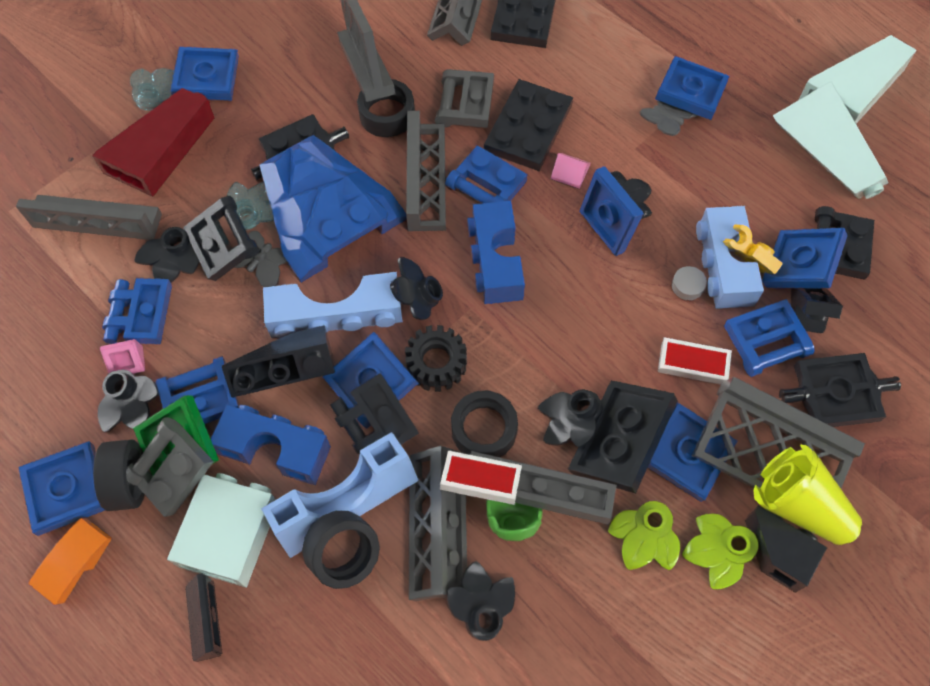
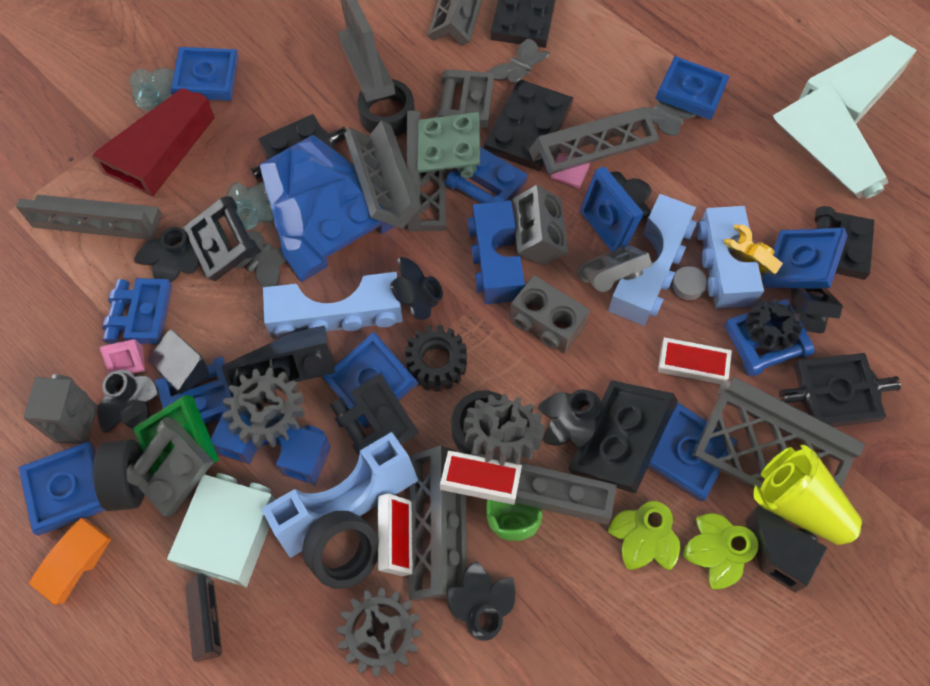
(61, 410): none -> dark grey brick
(178, 362): none -> slope
(255, 395): none -> dark grey gear
(361, 638): none -> dark grey gear
(389, 175): none -> dark grey fence
(394, 535): none -> tile
(449, 143): none -> sand green hinge
(503, 429): none -> dark grey gear
(517, 68): none -> dark grey piece
(540, 225): none -> dark grey brick
(554, 308): none -> dark grey brick
(594, 133): none -> dark grey fence
(620, 263): none -> dark grey plate
(665, 229): none -> light blue arch
(771, 337): none -> black gear

